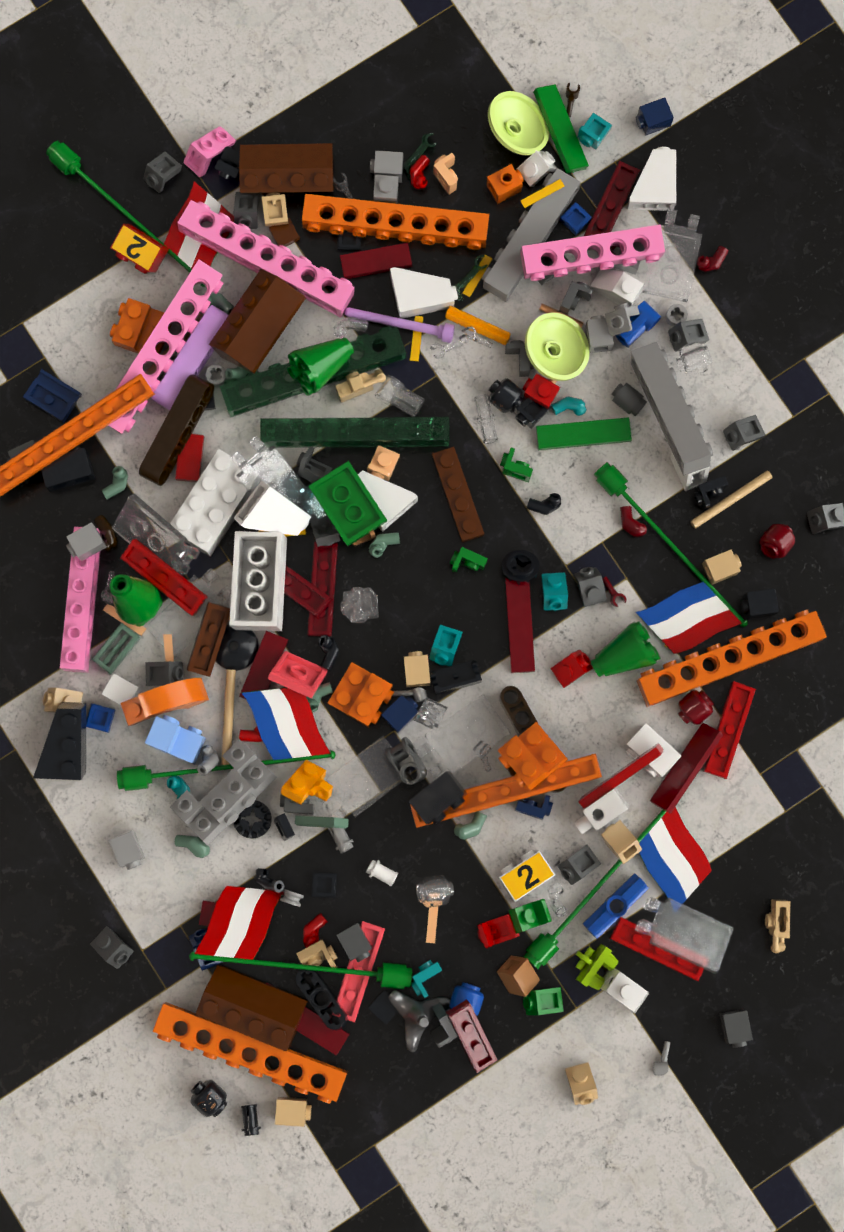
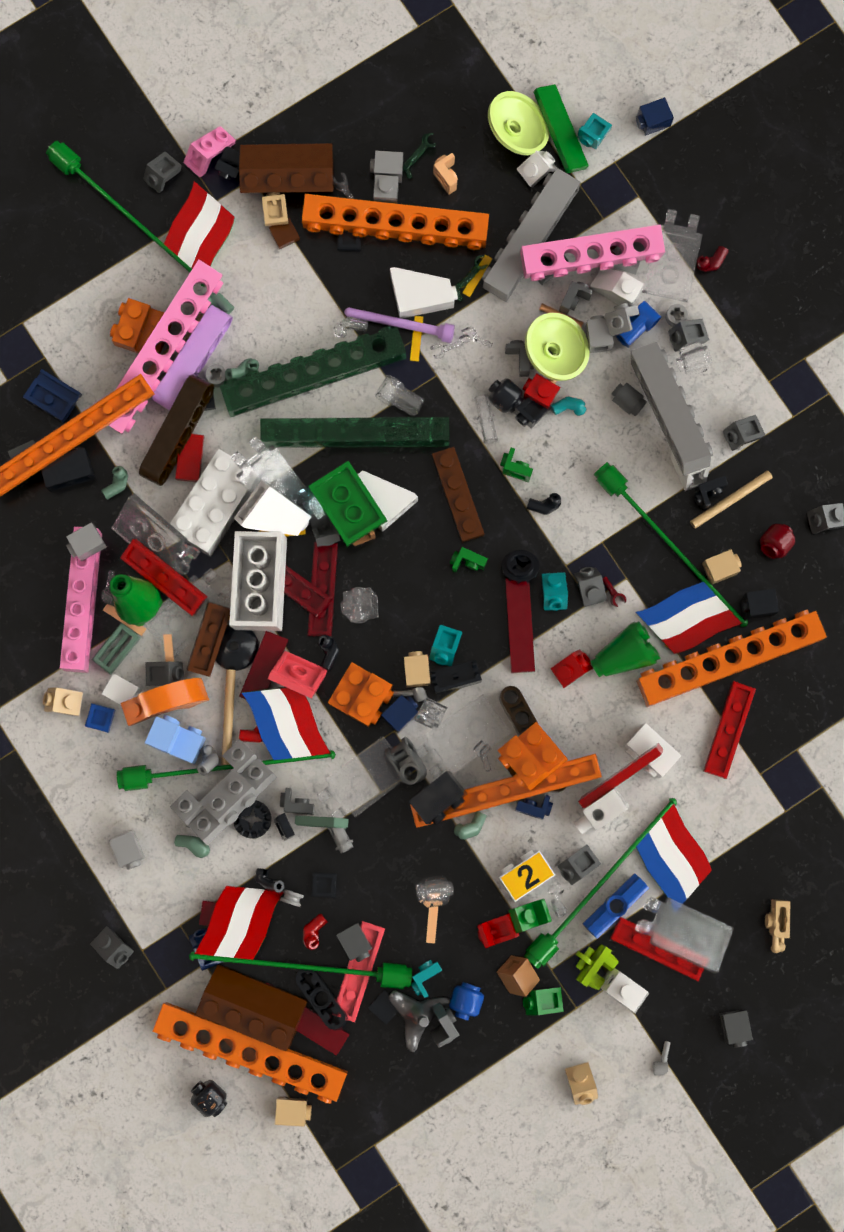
(65, 745): black wedge -> none
(107, 530): dark brown arm -> none
(139, 248): brick -> none
(178, 785): teal arm -> none
(199, 212): bright pink brick -> none
(246, 209): dark grey bracket -> none
(250, 1120): black pin -> none
(257, 321): reddish brown slope -> none
(307, 781): light orange hinge -> none
(310, 468): dark grey bracket -> none
(317, 953): tan bracket -> none
(318, 363): green cone -> none
(323, 690): sand green arm -> none
(358, 384): tan piece -> none
(375, 260): dark red tile -> none
(381, 541): sand green arm -> none
(381, 872): white pin -> none
(383, 463): light nougat bracket -> none
(416, 172): red arm -> none
(471, 1036): tile -> none
(481, 327): light orange axle -> none
(505, 183): orange brick -> none
(542, 193): yellow piece -> none
(571, 95): dark brown hand -> none
(575, 218): blue tile -> none
(583, 433): green tile -> none
(613, 199): dark red tile -> none
(621, 841): tan brick -> none
(631, 525): dark red arm -> none
(656, 183): white slope -> none
(686, 768): dark red tile -> none
(695, 707): dark red head -> none

